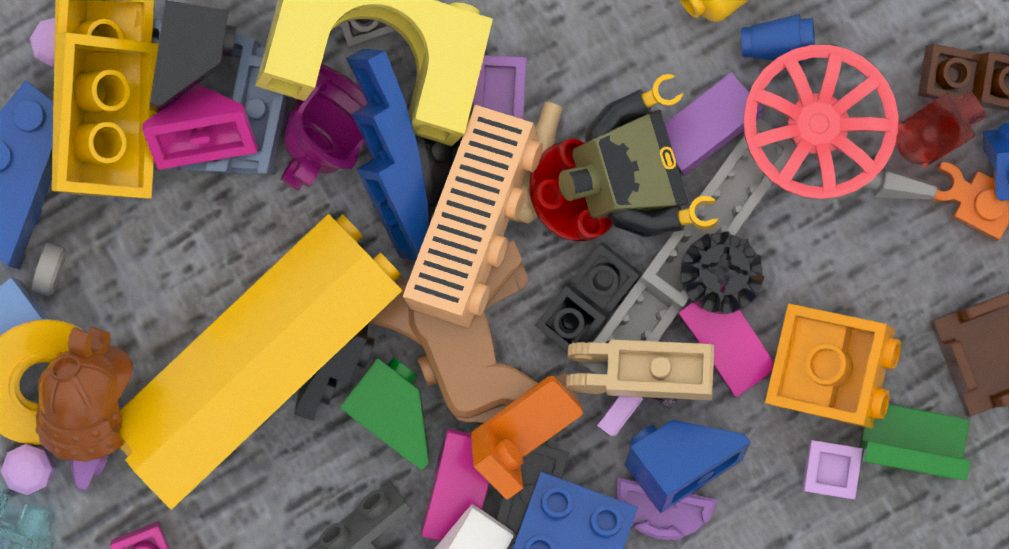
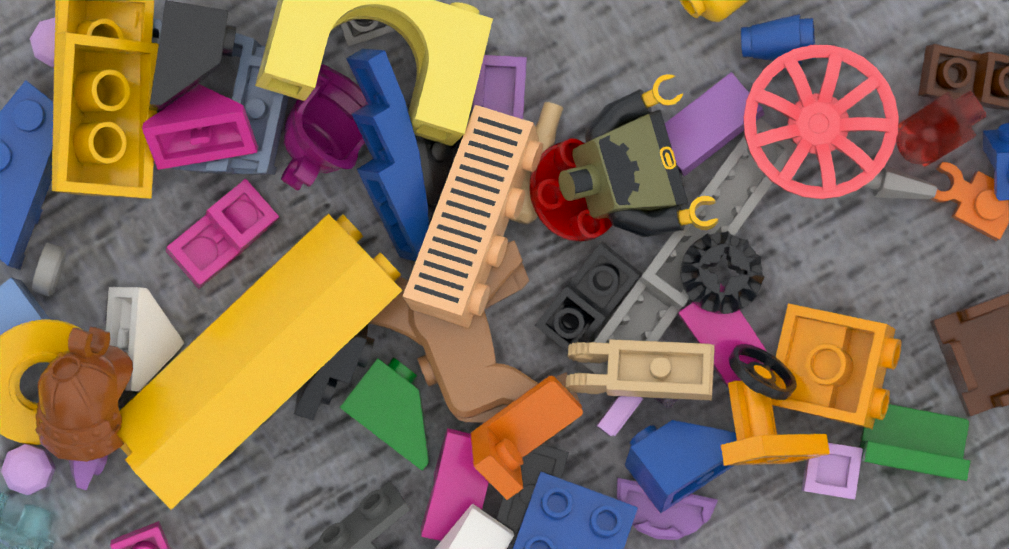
(141, 331): none -> white slope
(222, 233): none -> dark pink slope
(754, 414): none -> light orange piece

